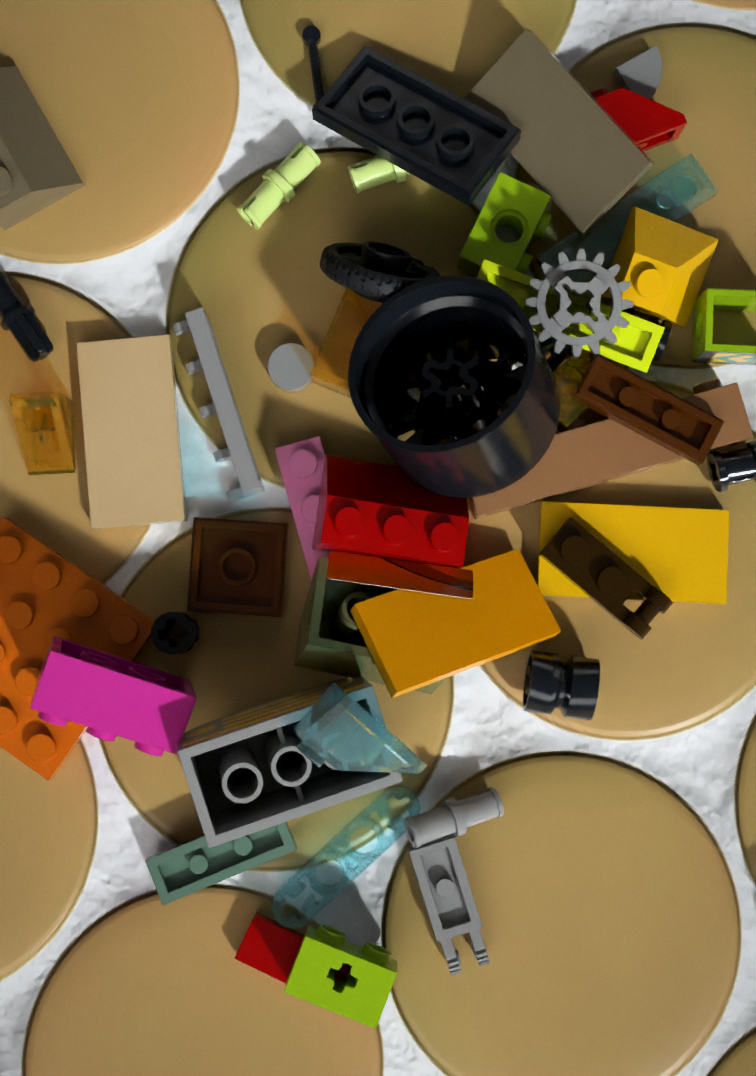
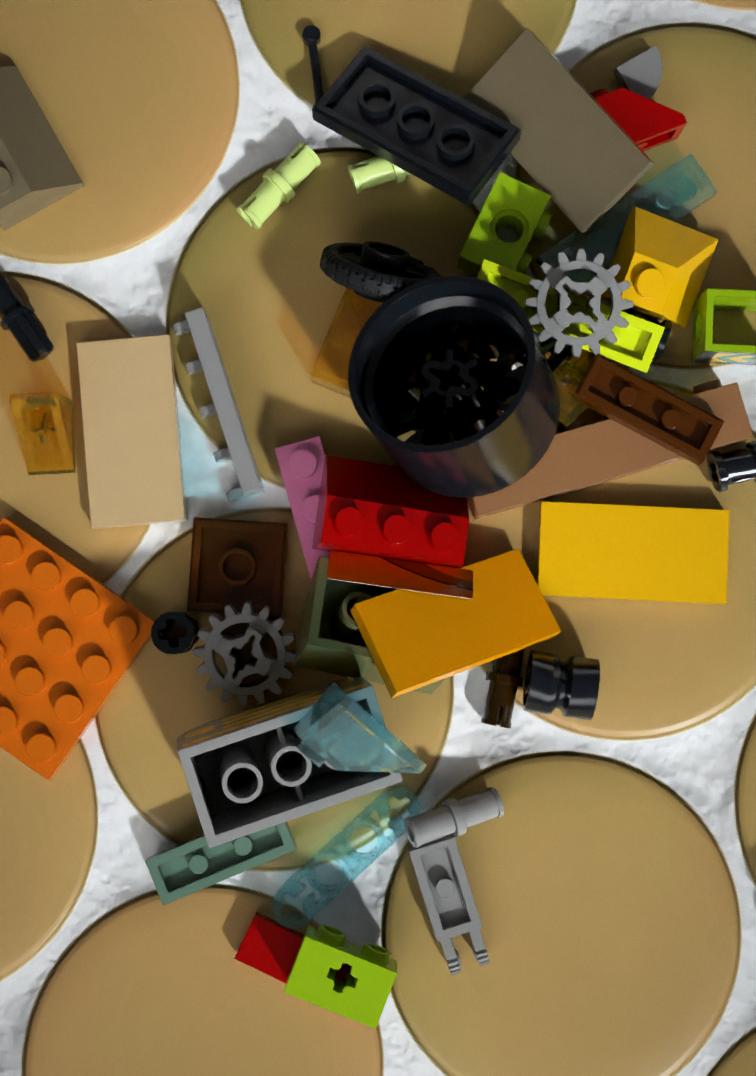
(113, 697): dark pink brick -> none
(224, 644): none -> light grey gear
(290, 367): light grey tile -> none
(502, 689): none -> dark brown pin
(604, 577): dark brown plate -> none

